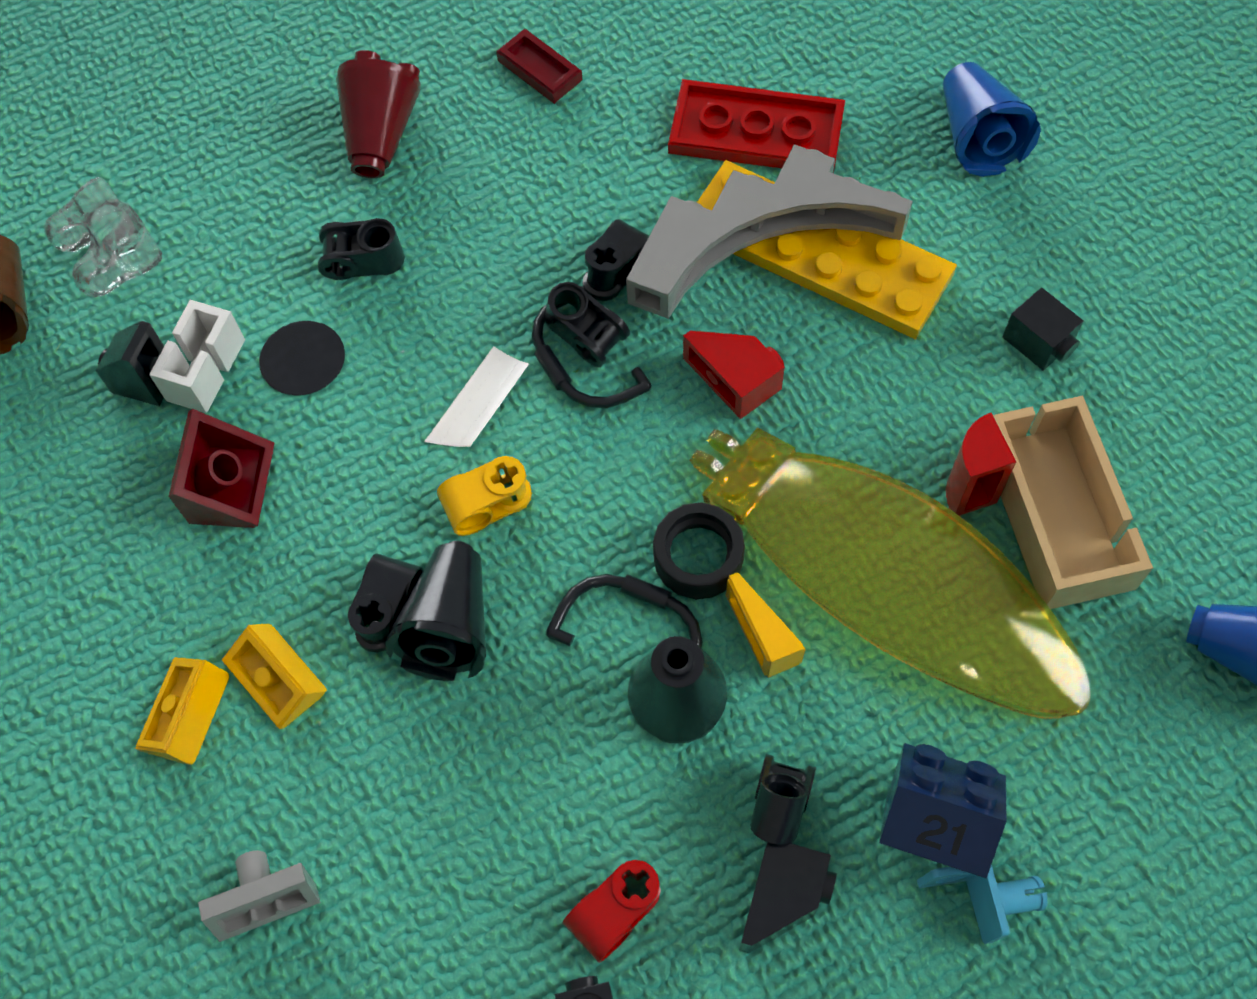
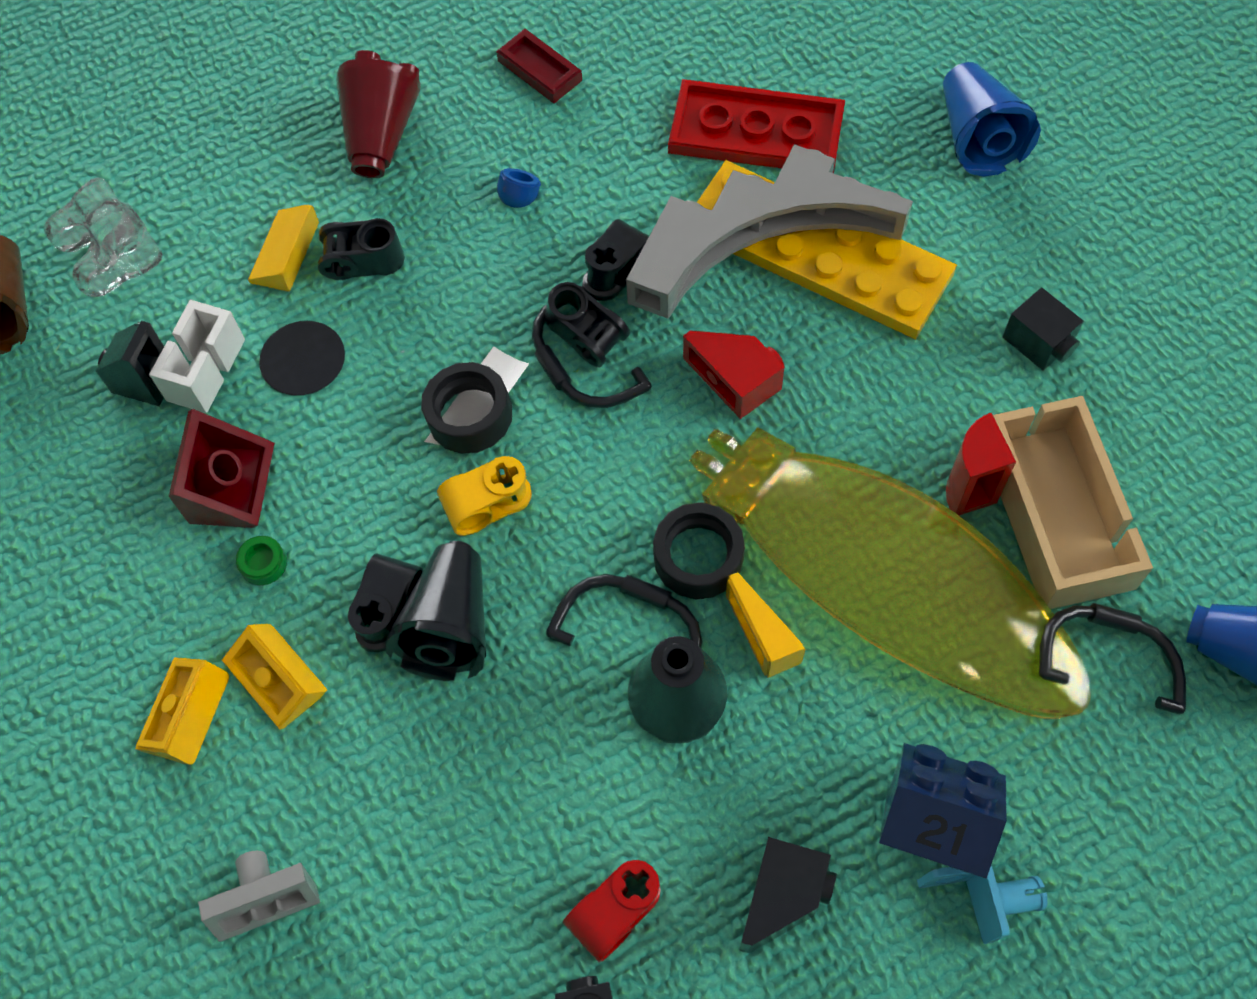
(261, 560): none -> green tile
(285, 248): none -> yellow slope
(458, 379): none -> black tyre
(517, 187): none -> blue piece
(780, 801): black piece -> none
(1121, 621): none -> black piece

